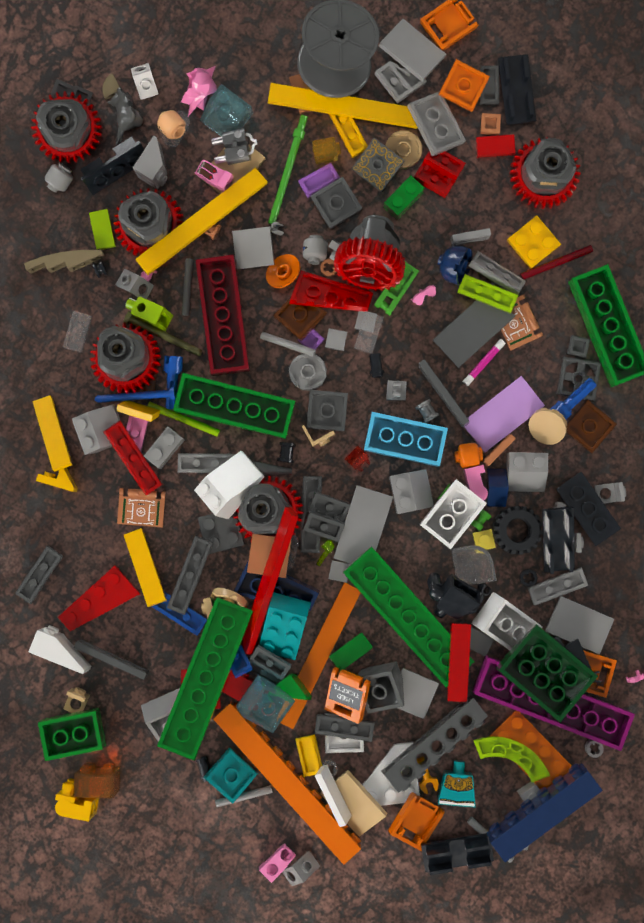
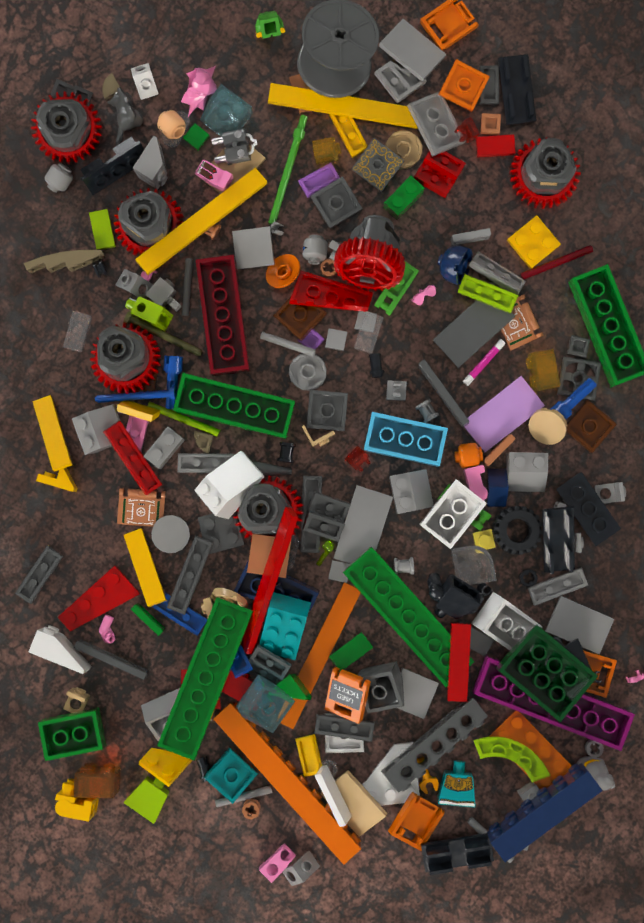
(105, 629): none -> bright pink arm
(148, 619): none -> green tile
(148, 798): none -> lime torso
(163, 293): none -> light grey brick
(164, 764): none -> yellow wing
(170, 533): none -> light grey tile
(196, 137): none -> green tile
(203, 441): none -> dark tan tile
(245, 810): none -> nougat bush
(269, 24): none -> bright green piece
(404, 566): none -> light grey bush
(468, 130): none -> clear red tile
(543, 370): none -> clear yellow brick
(598, 771): none -> light grey hair

